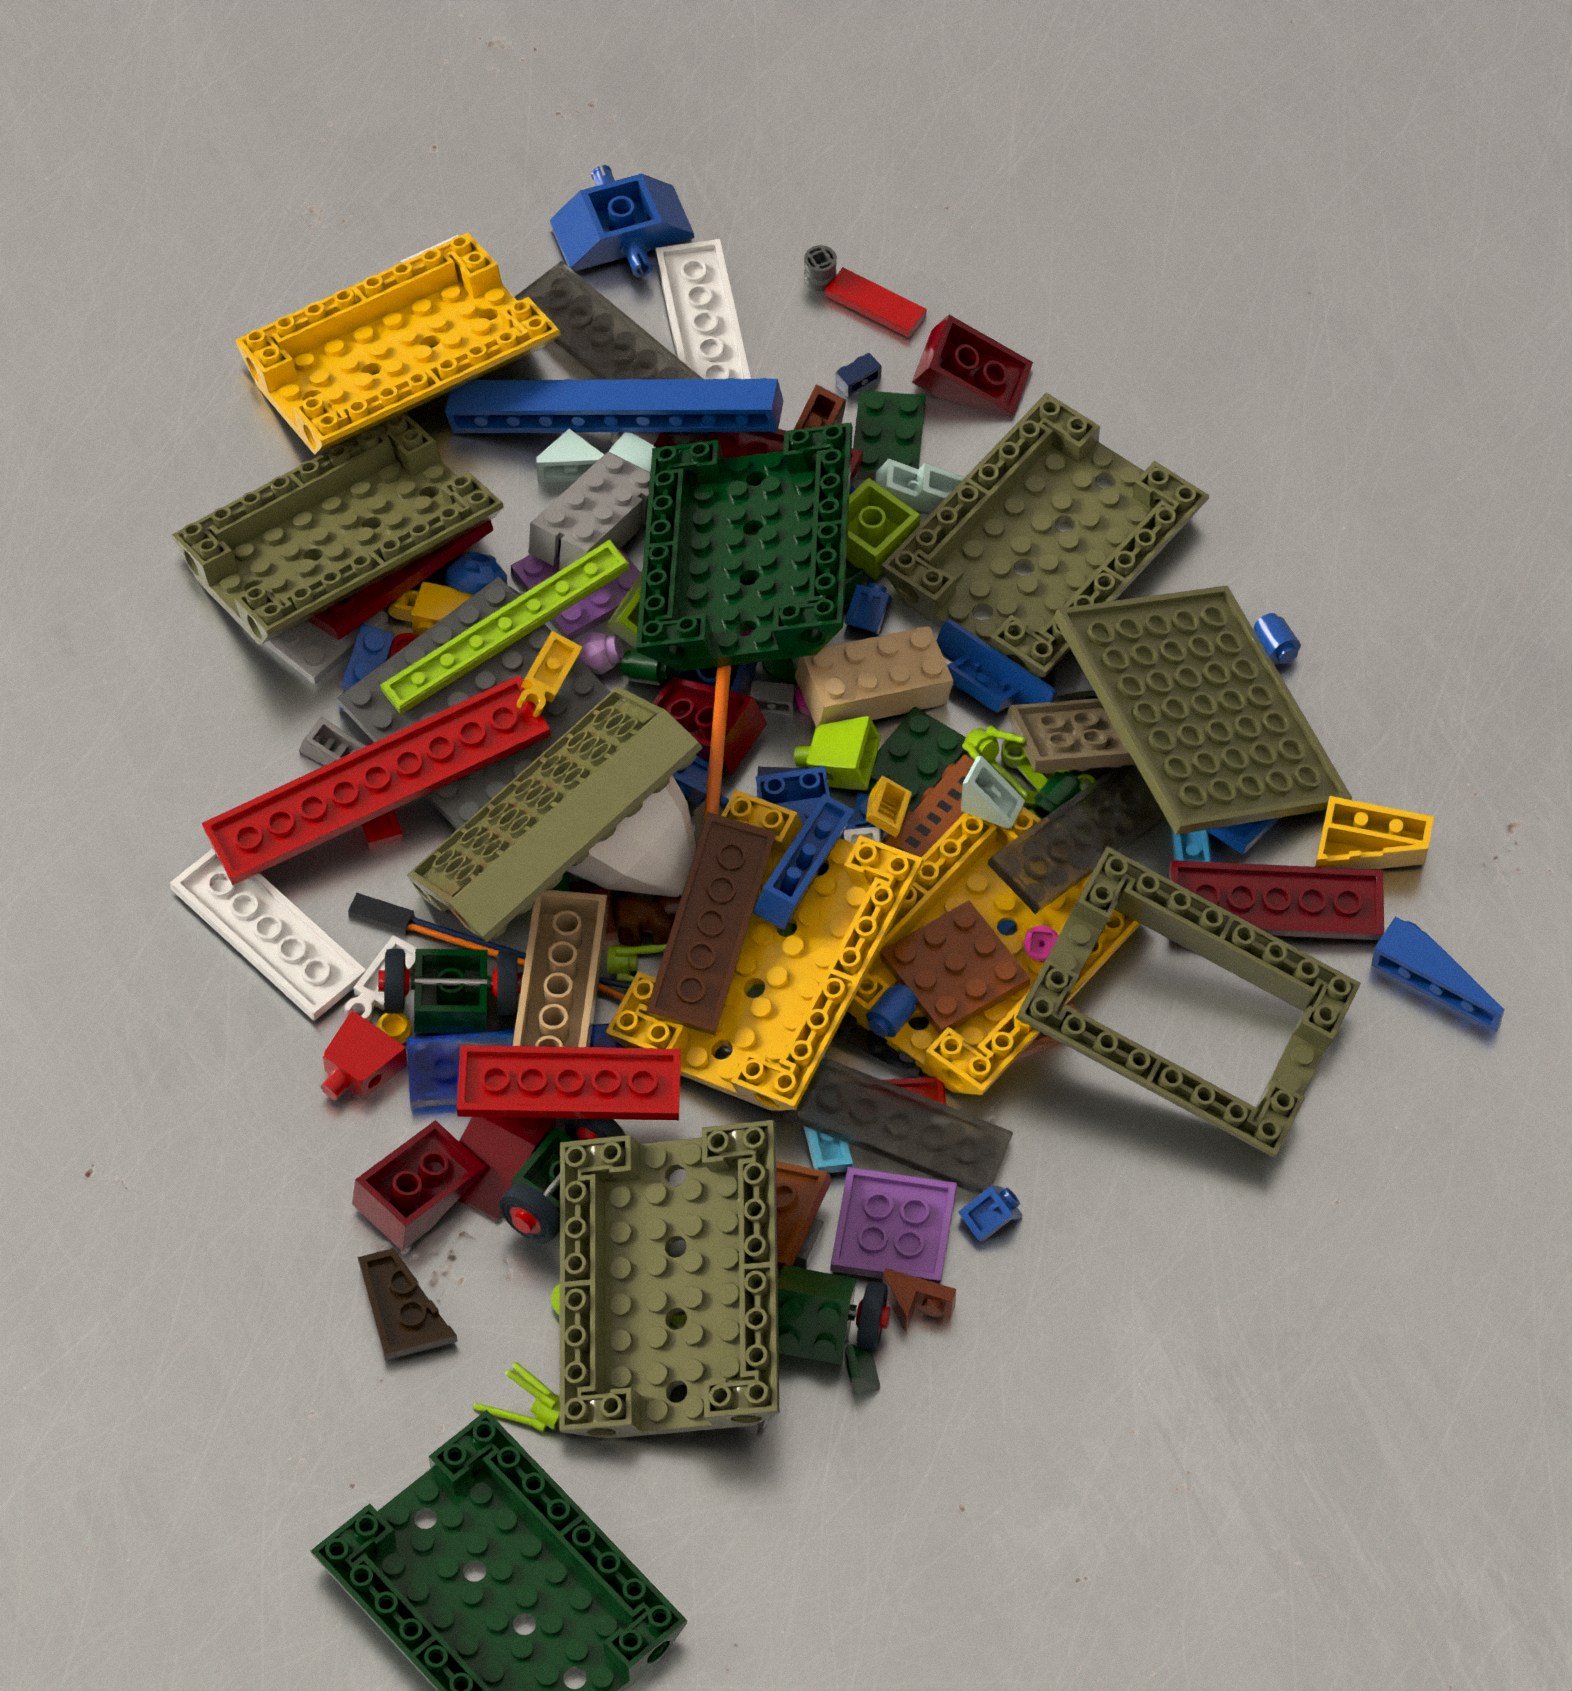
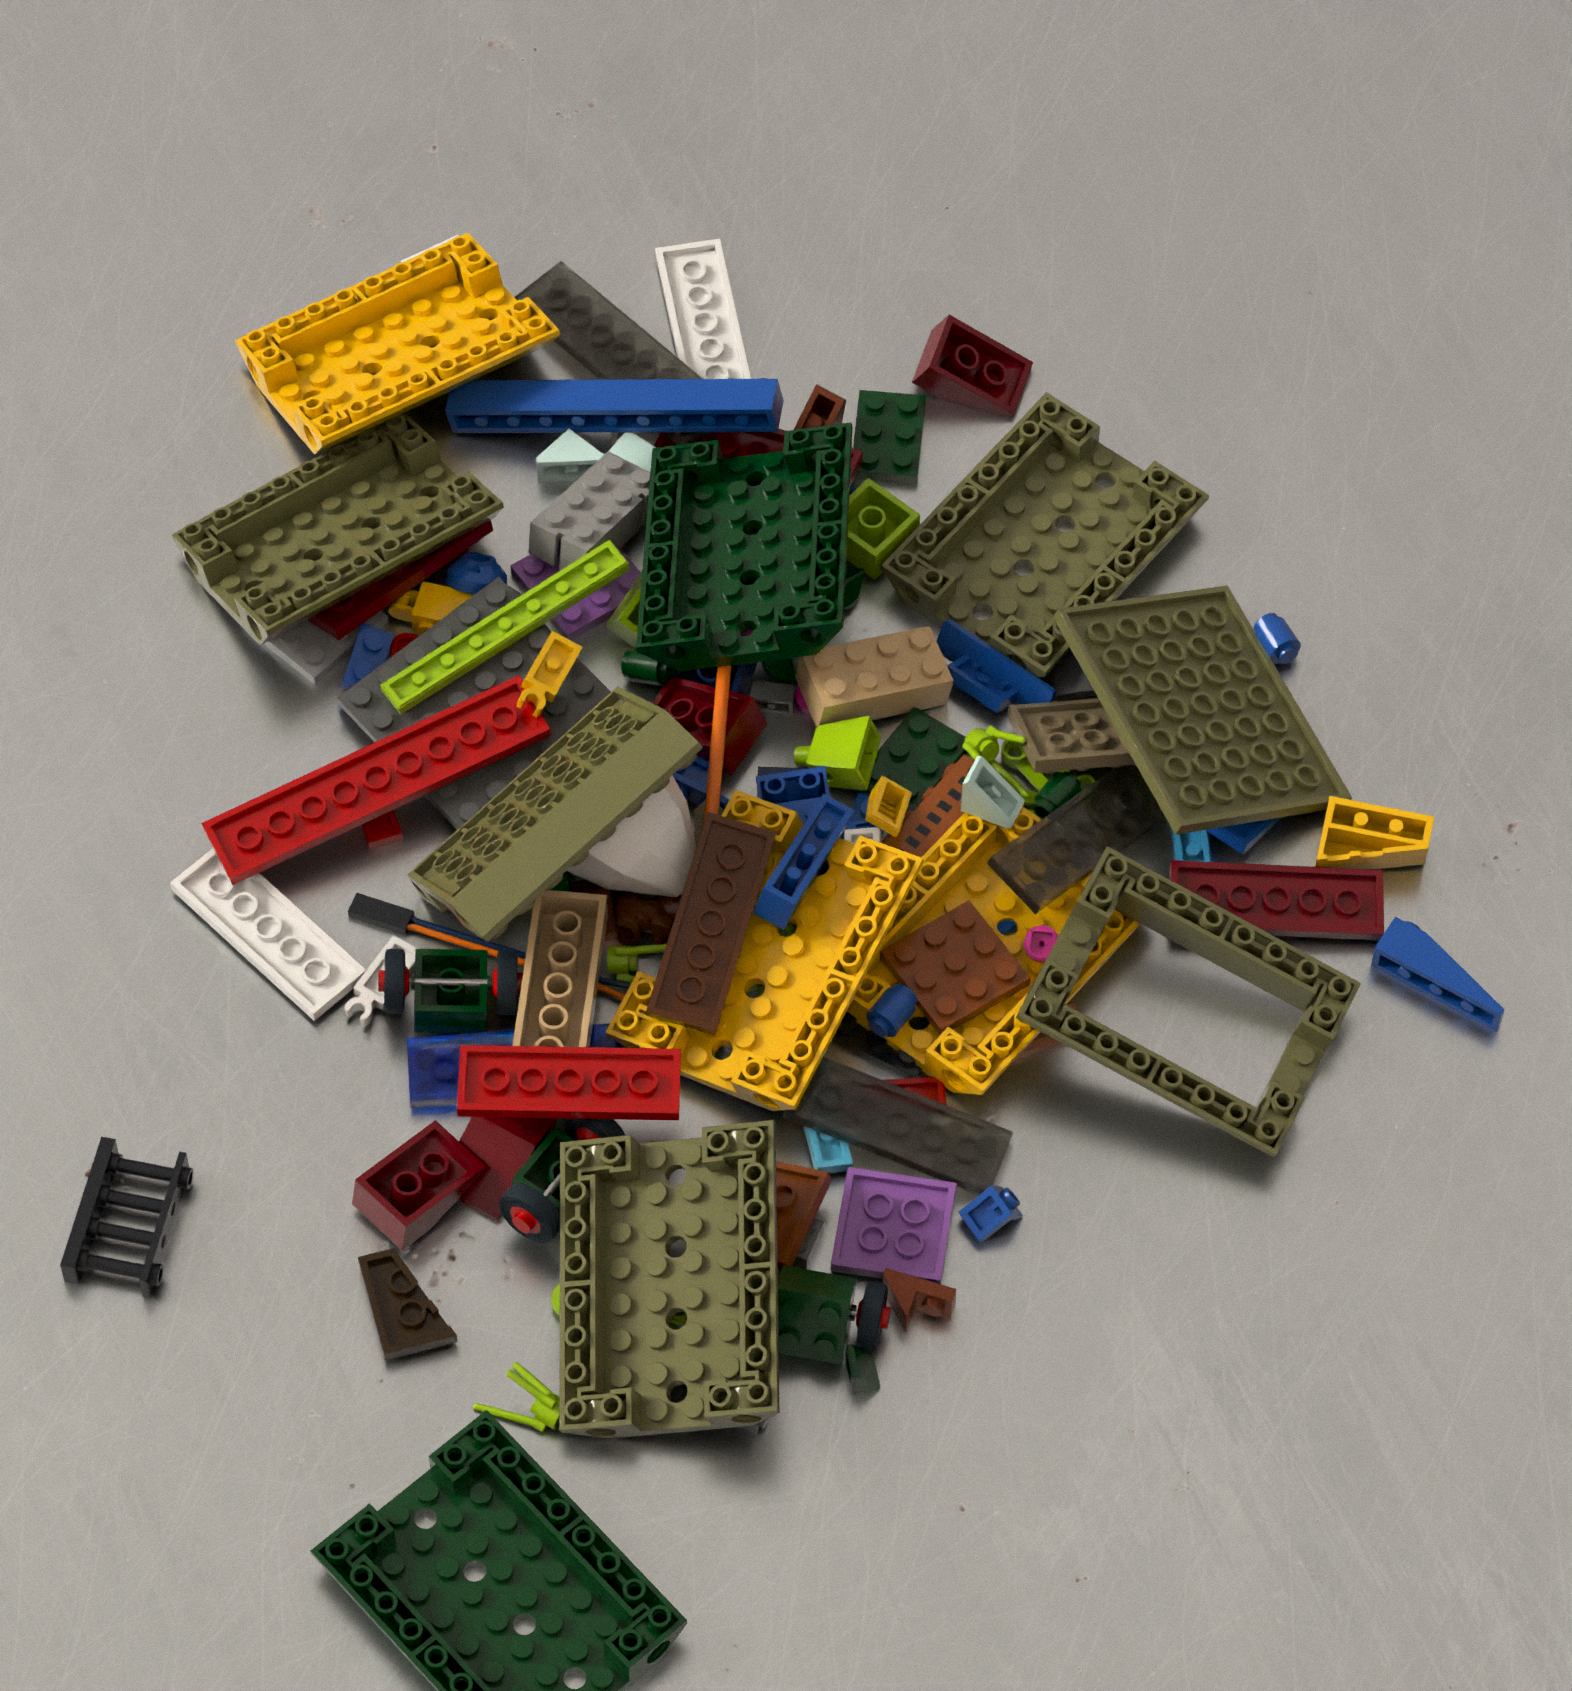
(99, 1194): none -> black fence
(333, 735): light grey slope -> none
(361, 1058): red torso -> none
(396, 1026): yellow plate -> none
(600, 652): lavender rock -> none
(620, 221): blue slope -> none
(819, 267): dark grey wheel -> none
(858, 374): dark blue piece -> none
(868, 607): blue bracket -> none
(875, 302): red tile -> none
(918, 488): light aqua slope -> none

